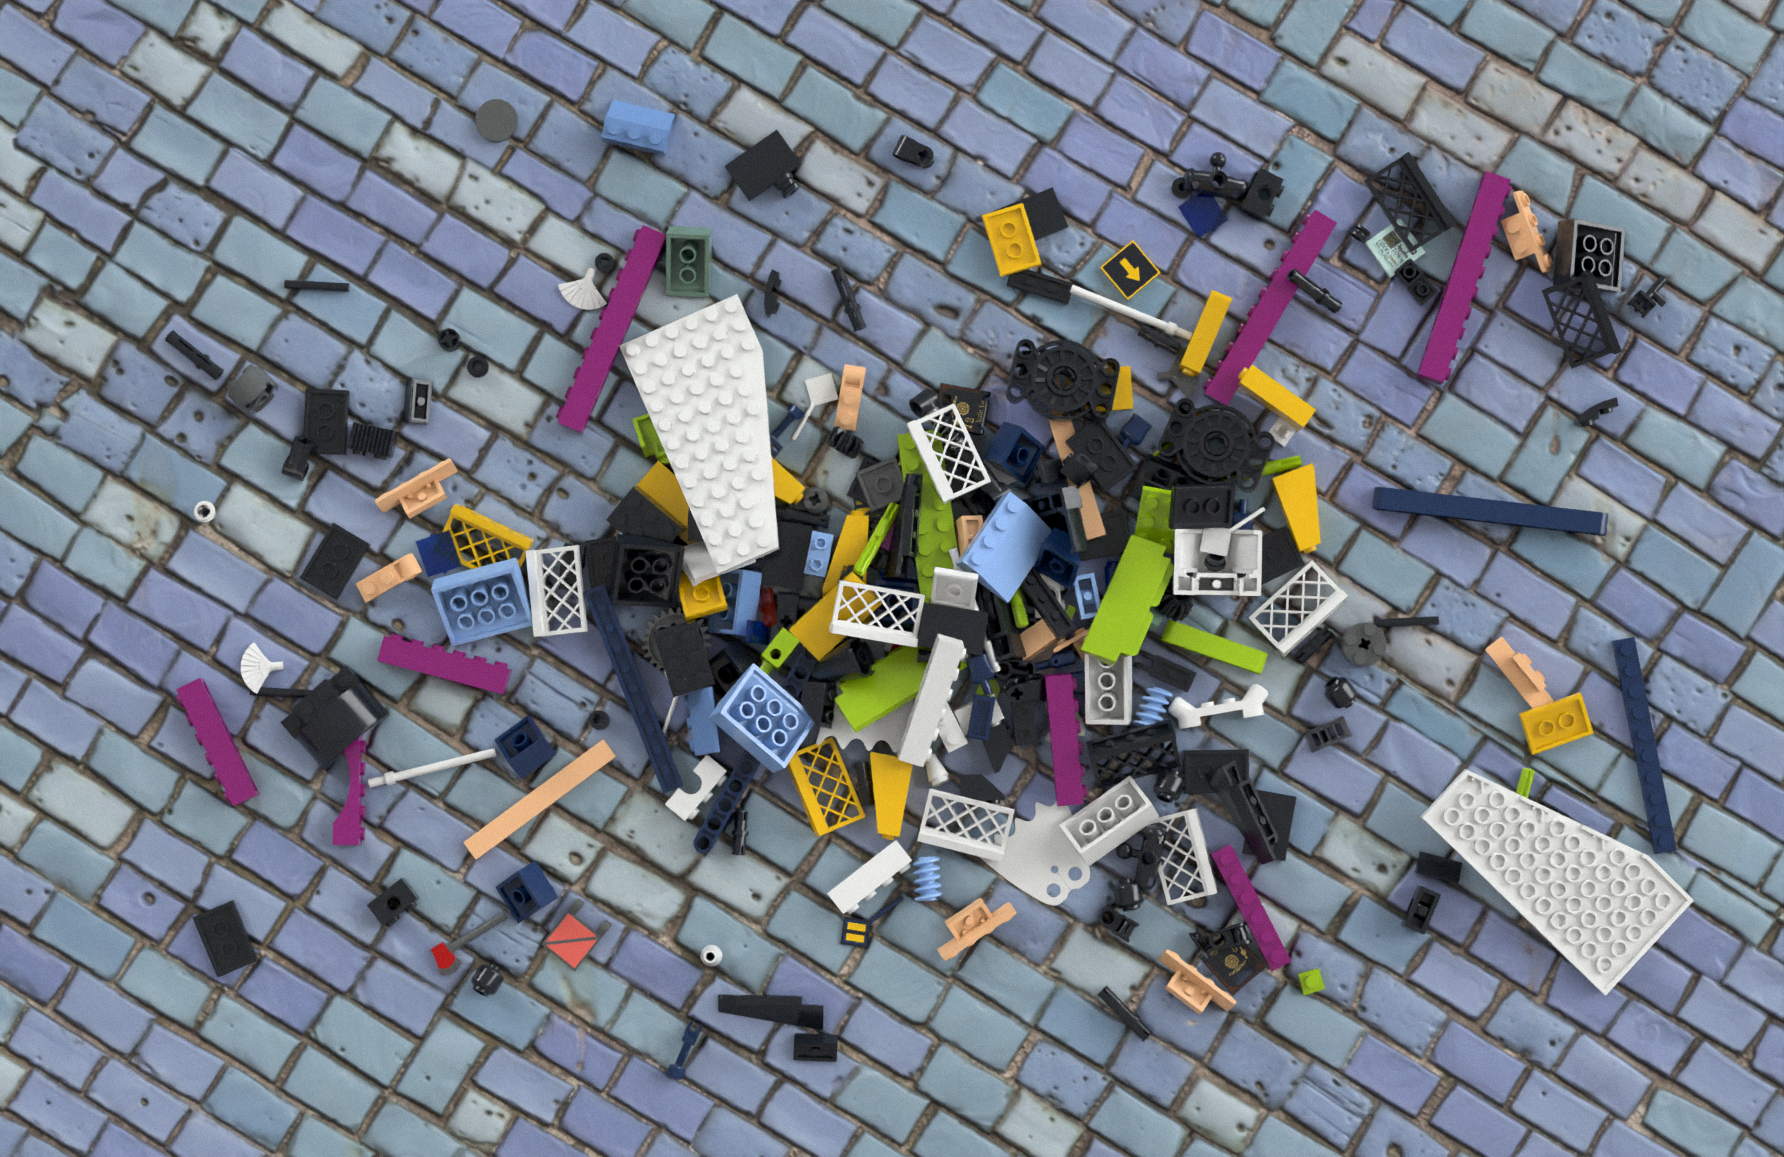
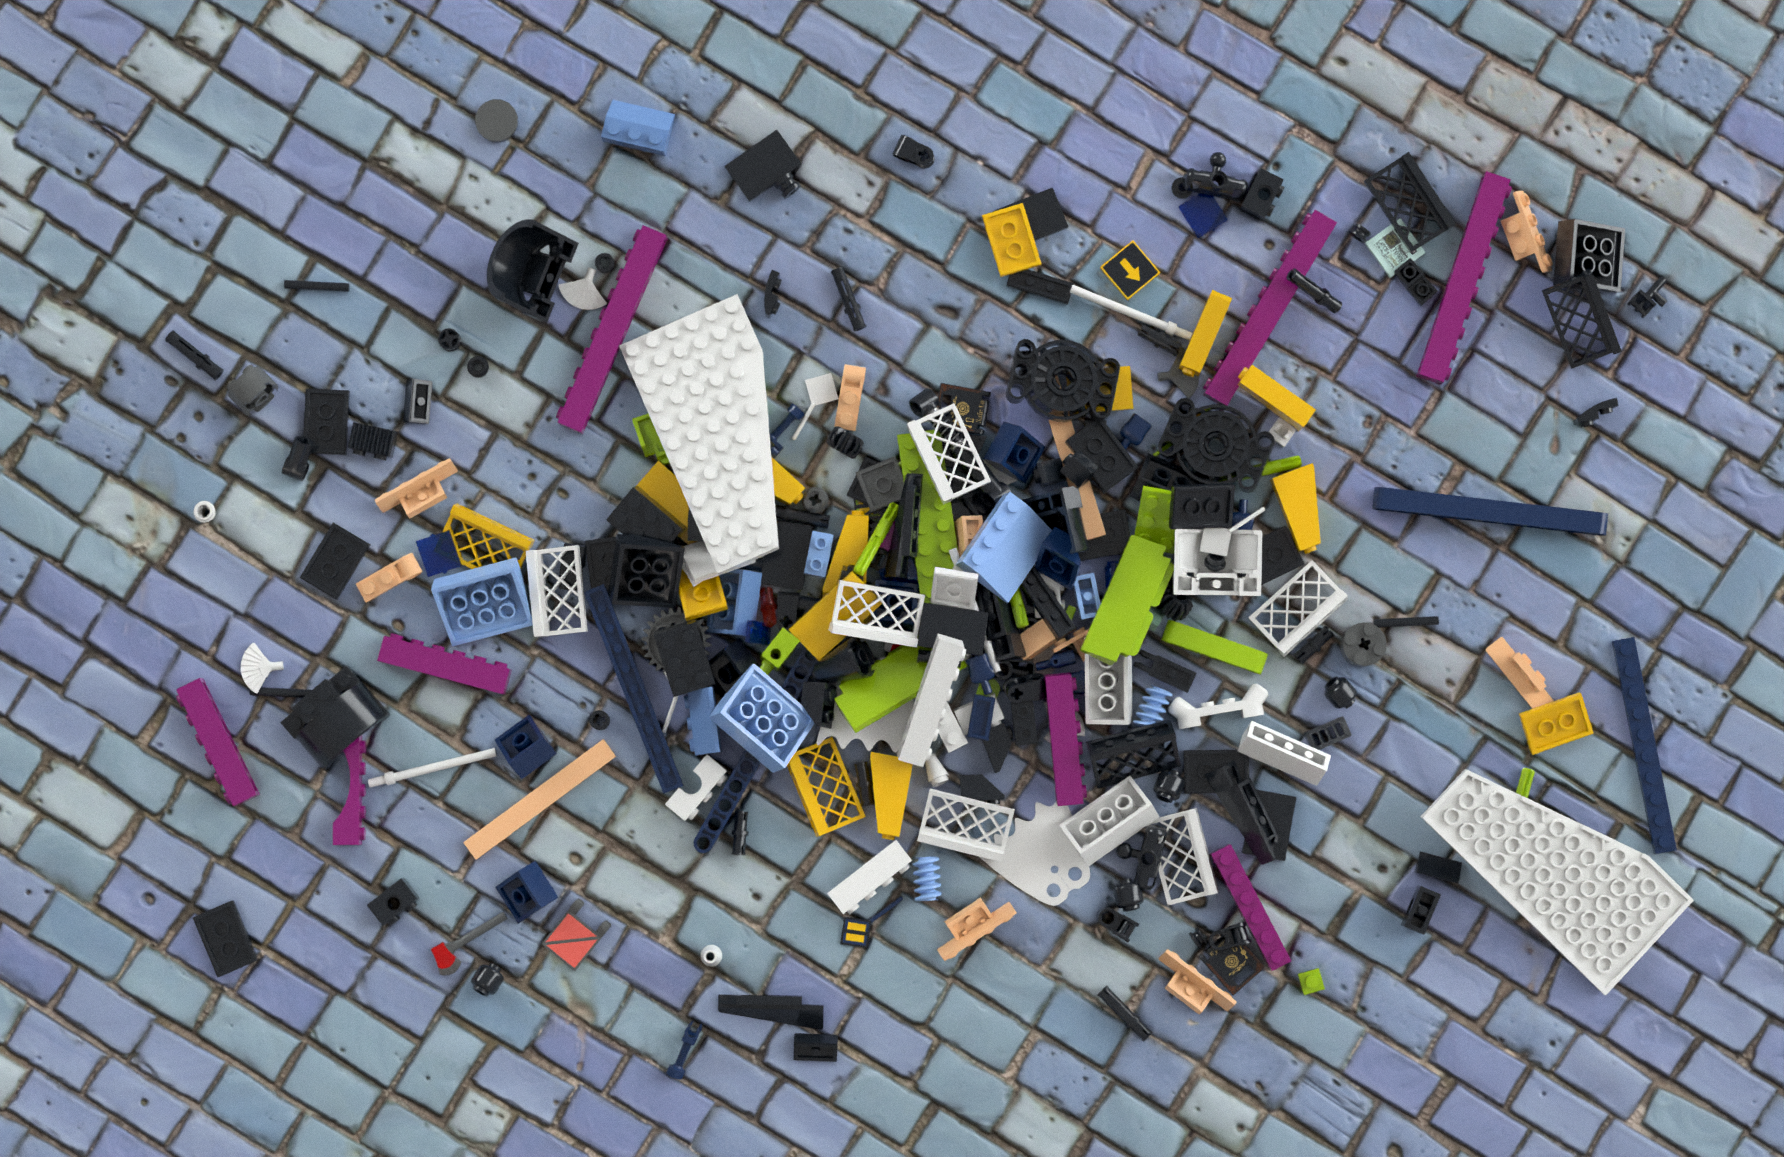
(520, 268): none -> black piece
(688, 261): sand green slope -> none
(1284, 753): none -> white brick

